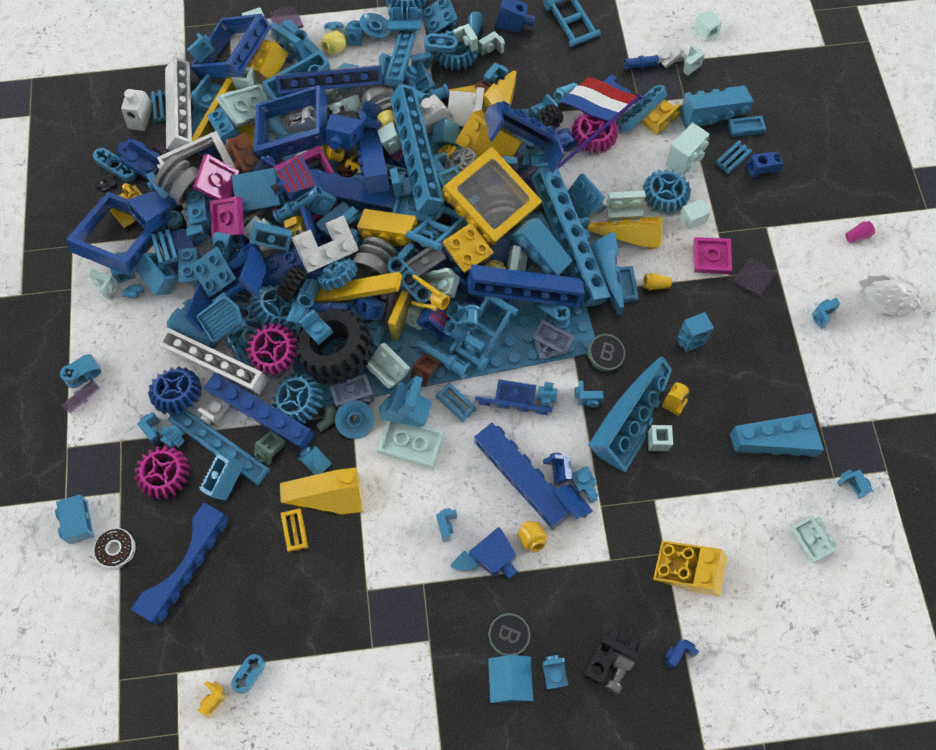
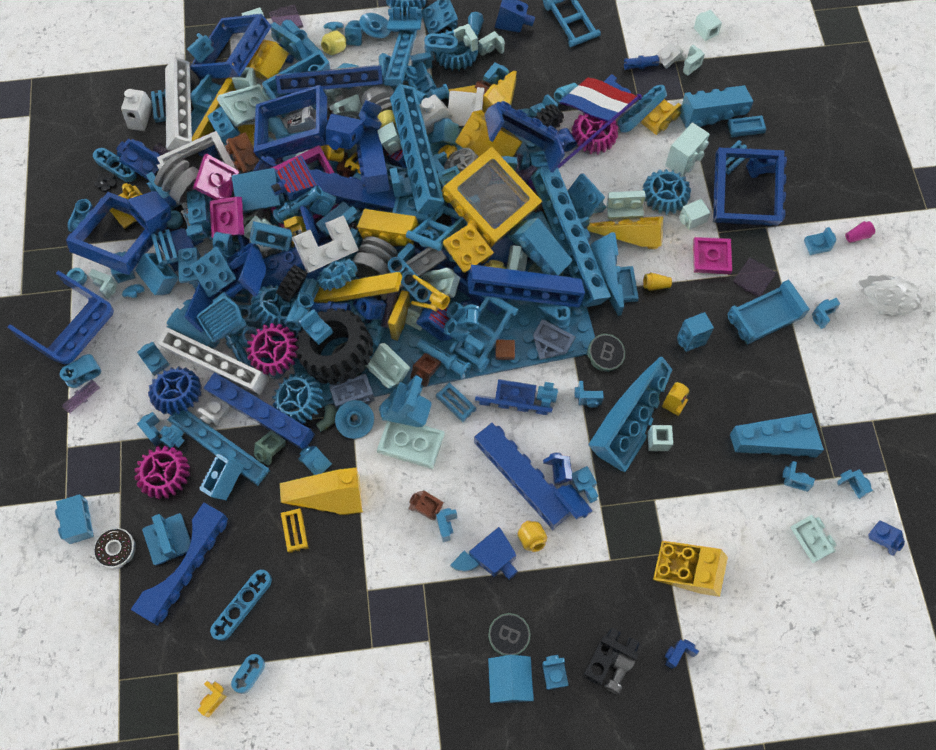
(77, 275): none -> medium azure tile
(79, 213): none -> dark azure piece
(79, 331): none -> blue windscreen
(153, 358): none -> dark azure bracket
(166, 538): none -> dark azure bracket
(238, 602): none -> dark azure beam
(425, 504): none -> copper bracket
(505, 350): none -> dark orange tile
(719, 187): none -> blue window
(768, 312): none -> dark azure panel
(797, 480): none -> dark azure bracket
(820, 242): none -> dark azure bracket
(887, 536): none -> blue bracket

